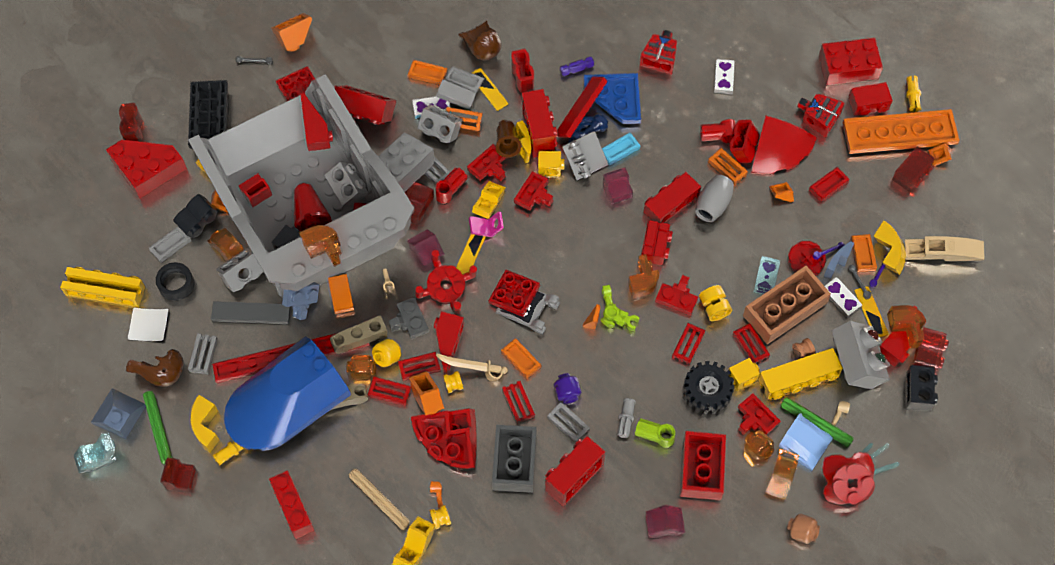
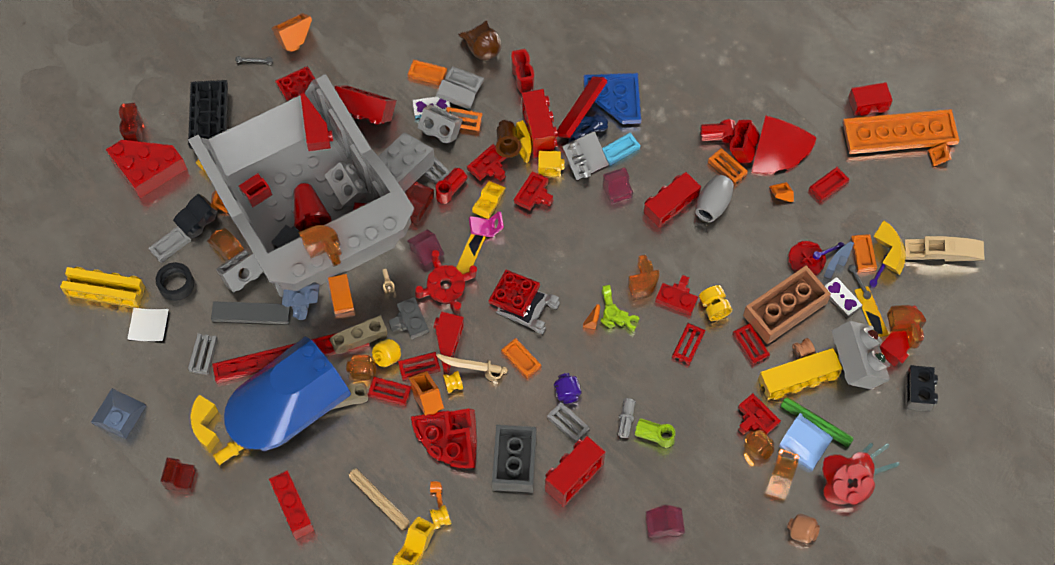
(96, 455): clear light blue brick -> none
(157, 426): bright green axle -> none
(163, 374): reddish brown piece -> none
(491, 91): yellow sticker -> none
(512, 387): red tile -> none
(576, 66): dark purple axle -> none
(655, 242): red brick -> none
(660, 52): red torso -> none
(703, 465): red brick -> none
(713, 379): black wheel -> none
(724, 76): tile -> none
(744, 373): yellow brick -> none
(766, 275): clear light blue tile -> none
(821, 112): red torso -> none
(842, 407): tan hand -> none
(850, 61): red brick -> none
(913, 94): yellow pin -> none
(913, 169): clear red brick -> none
(931, 348): clear red brick -> none

